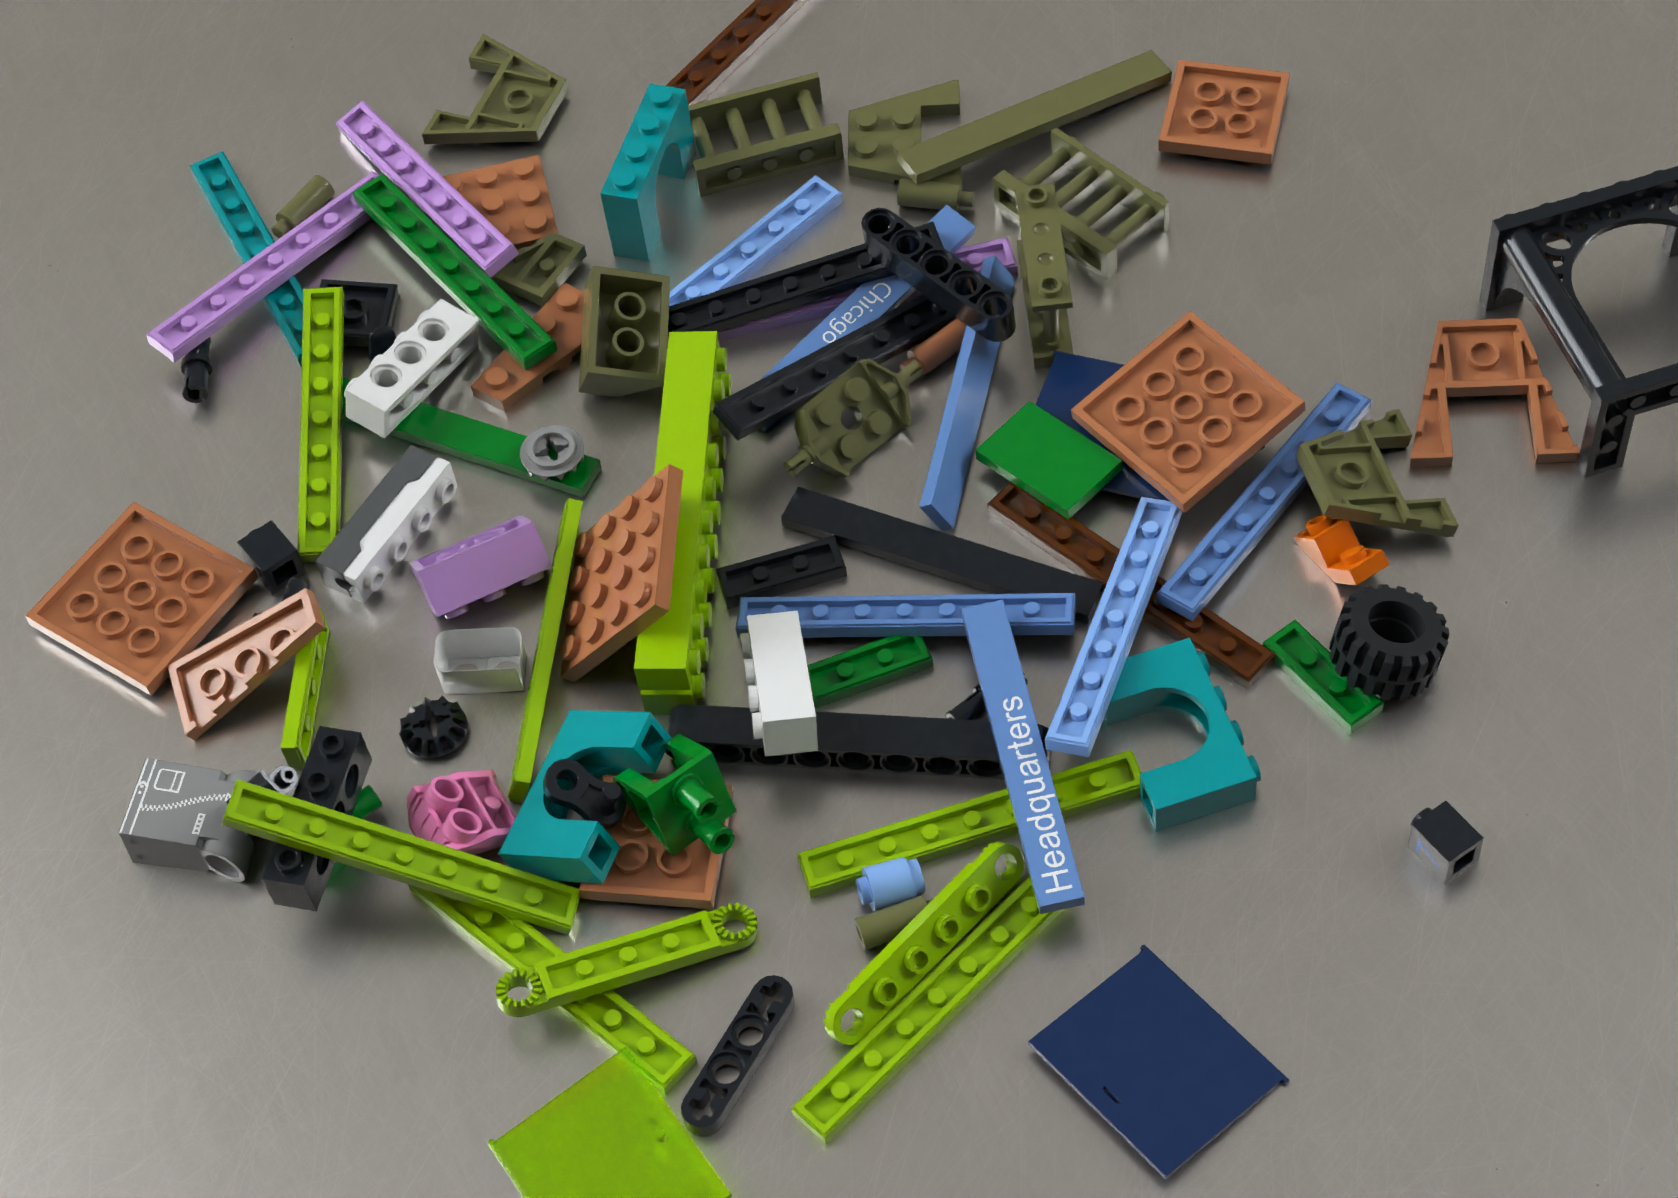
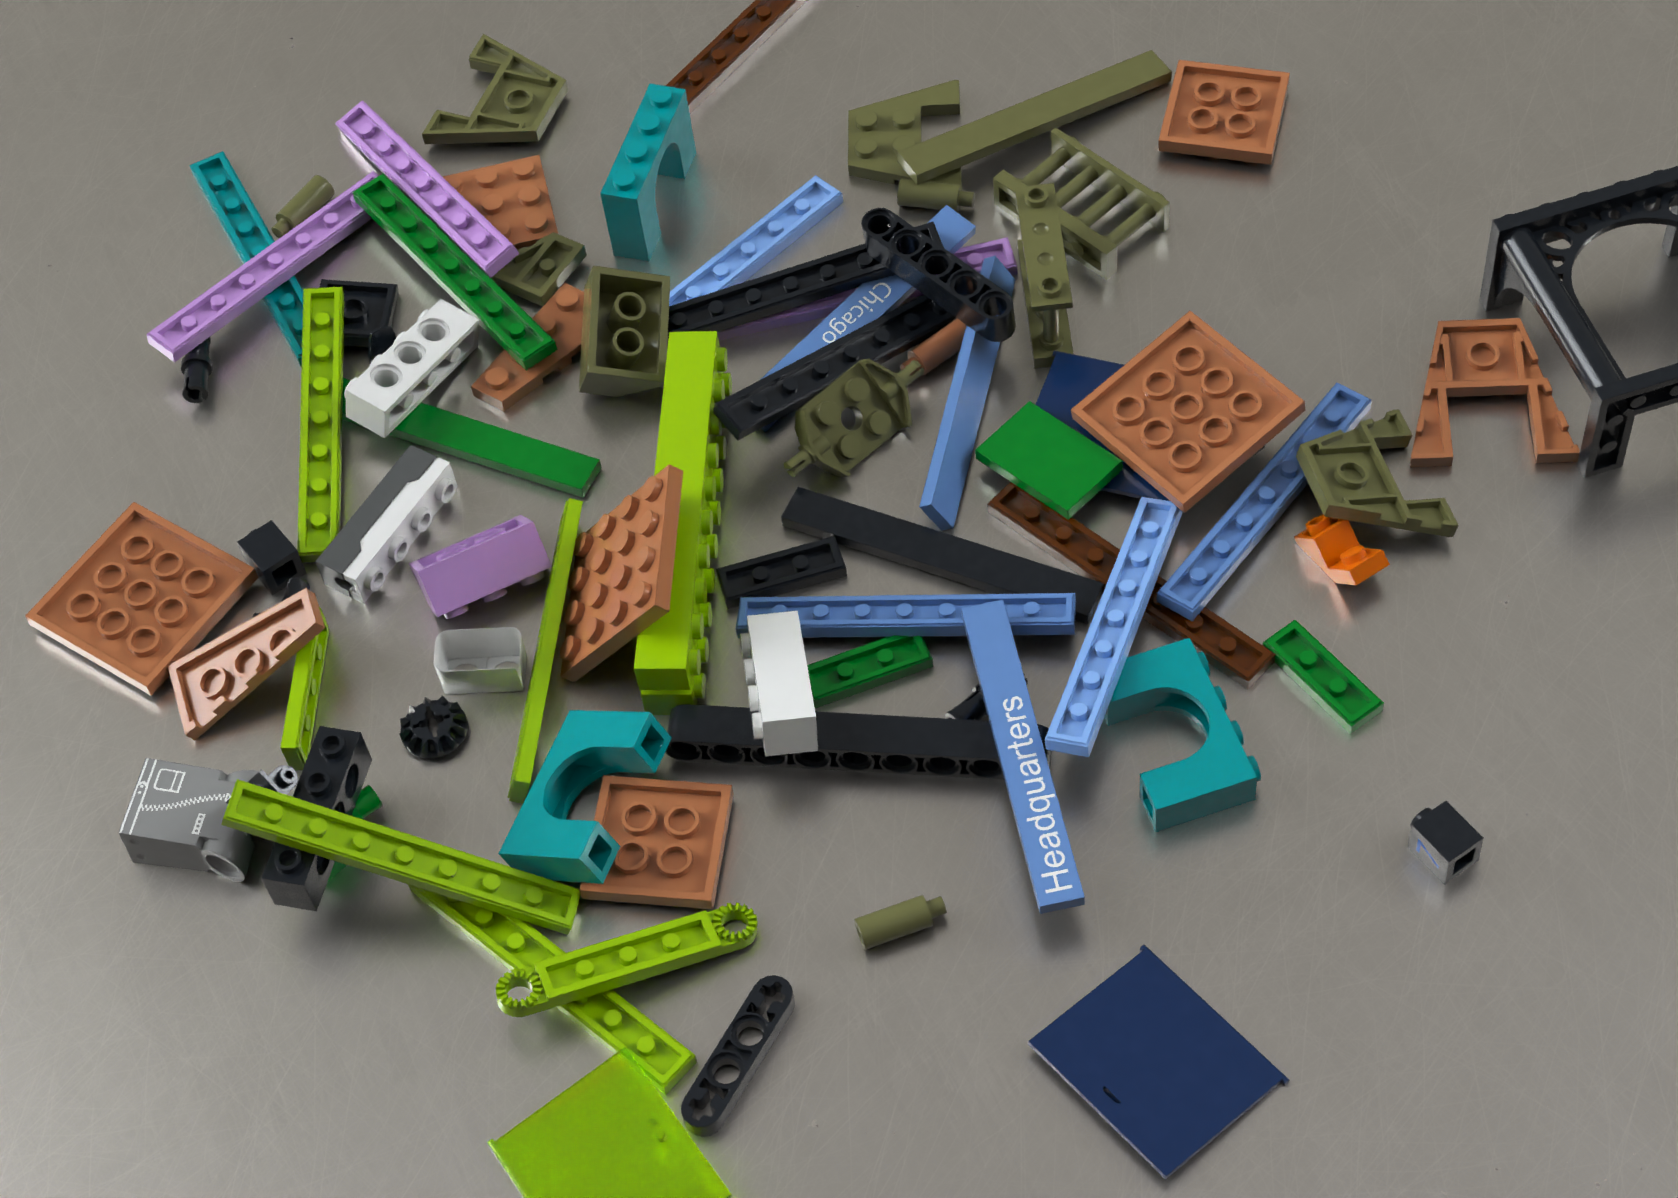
(461, 811): bright pink slope -> none
(563, 440): light grey gear -> none
(588, 797): black piece -> none
(686, 802): green piece -> none
(769, 158): olive fence -> none
(890, 883): light blue brick -> none
(922, 1014): lime tile -> none
(924, 942): lime plate -> none
(964, 824): lime tile -> none
(1388, 642): black tyre -> none

